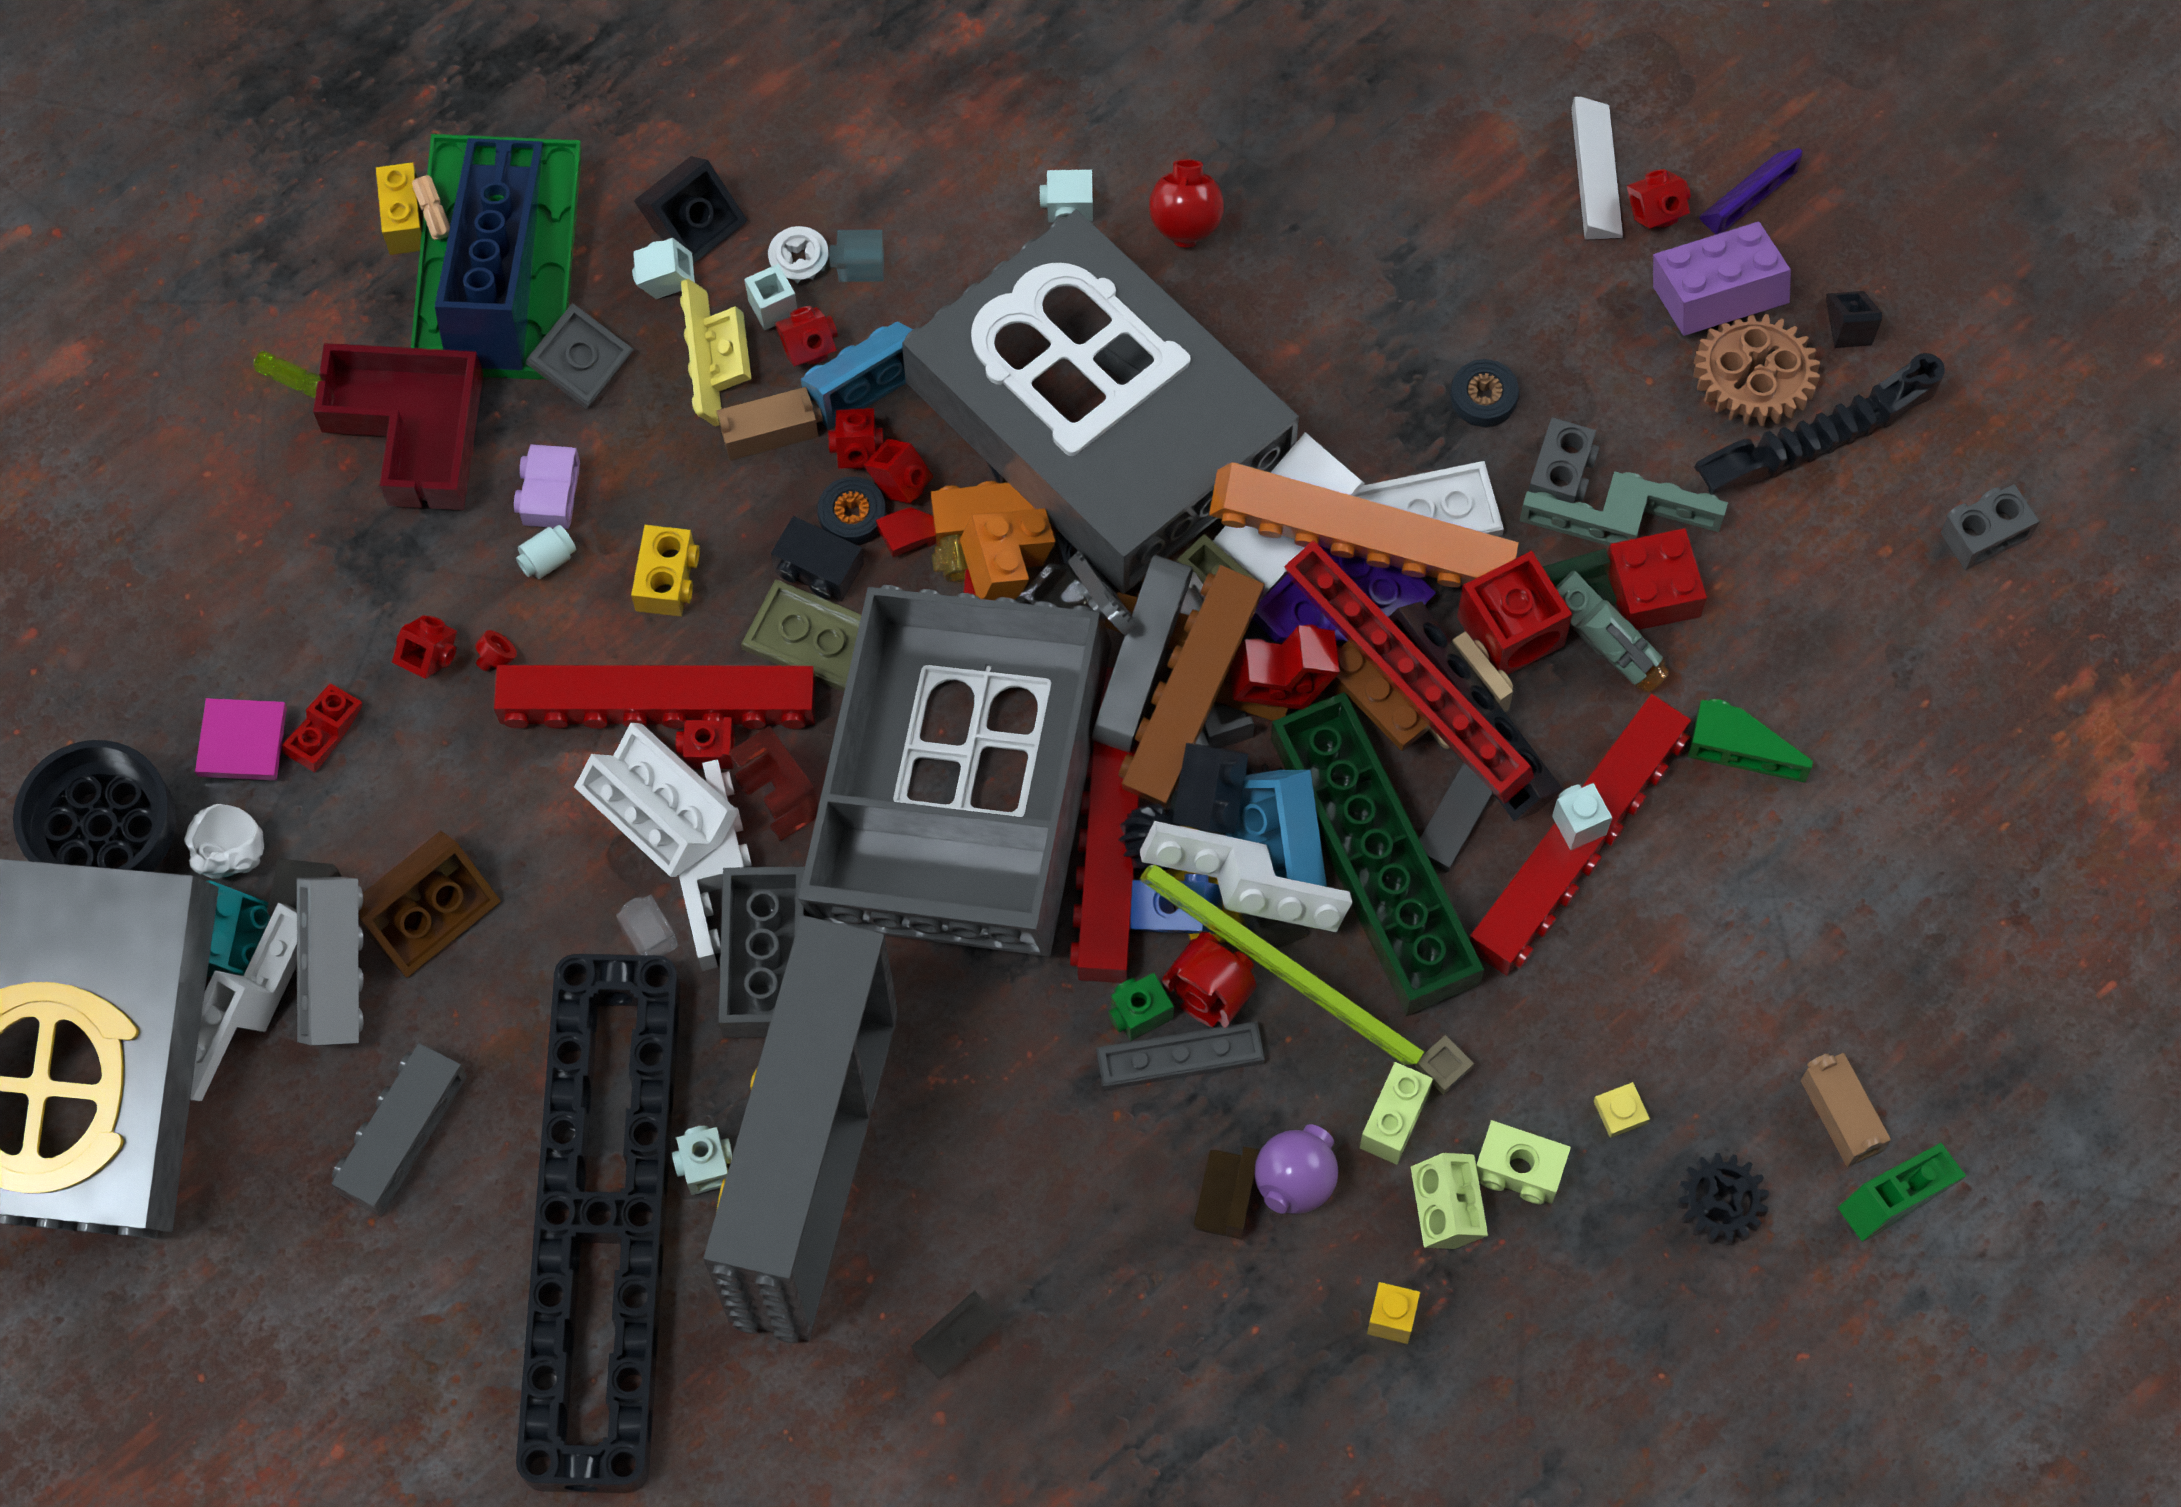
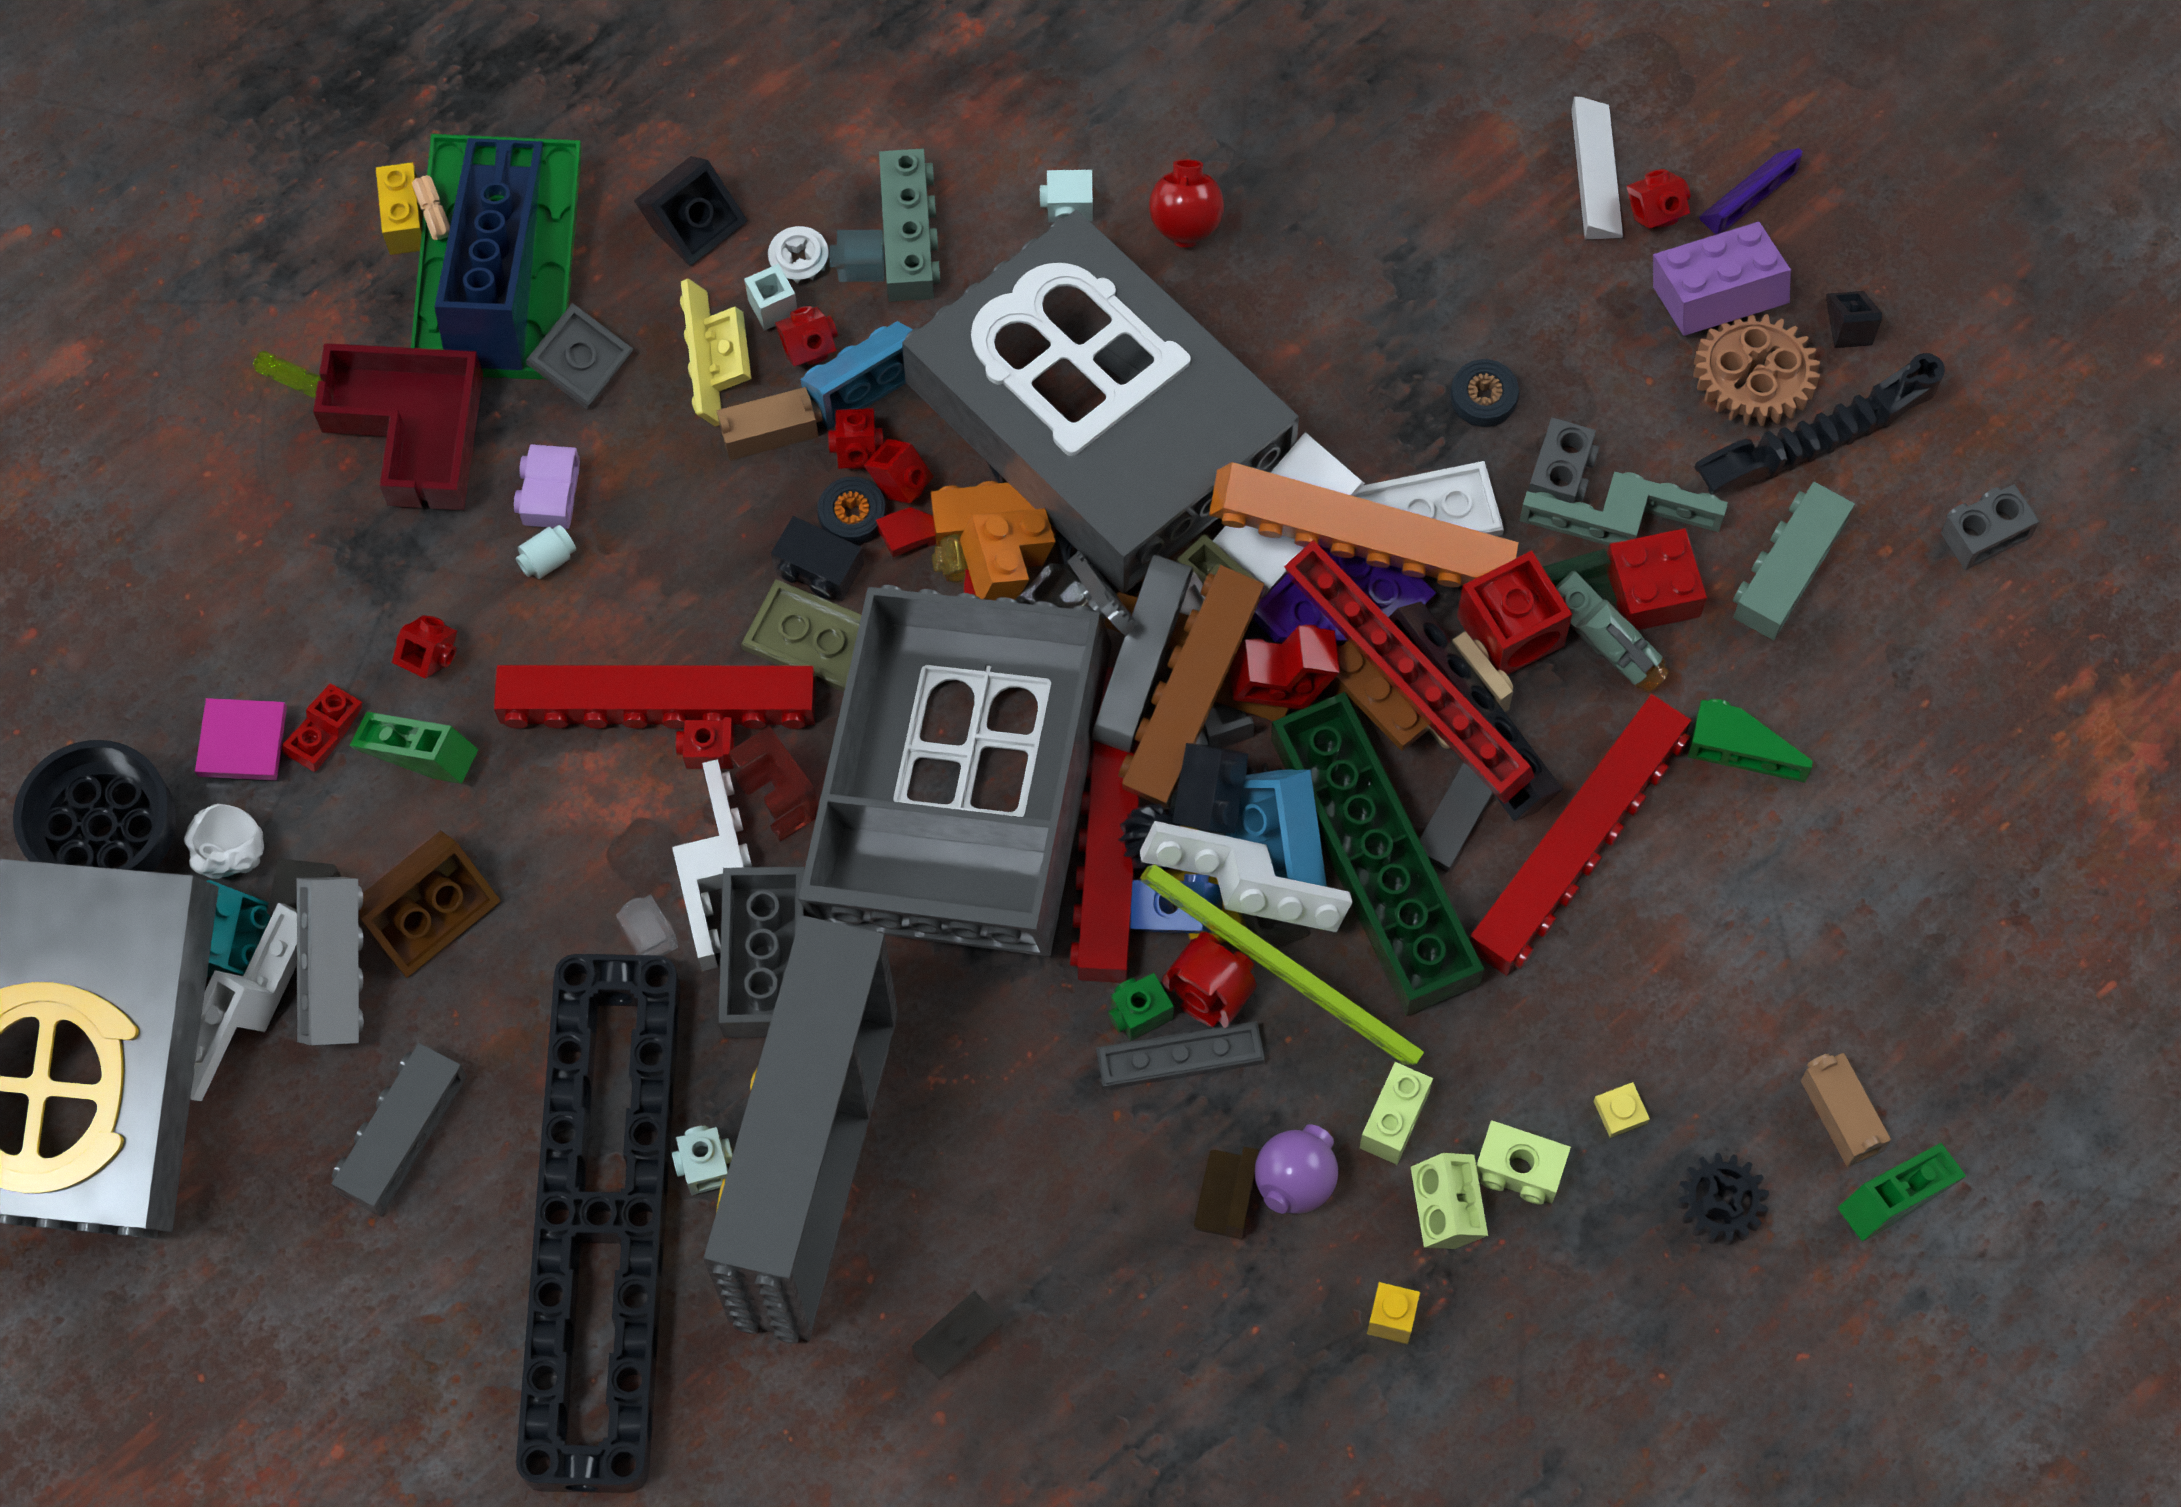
(416, 746): none -> green slope
(494, 650): red tile -> none
(657, 570): yellow brick -> none
(657, 800): white slope -> none
(662, 267): light aqua brick -> none
(906, 225): none -> sand green brick
(1444, 1064): dark tan plate -> none
(1581, 815): light aqua brick -> none
(1793, 559): none -> sand green brick

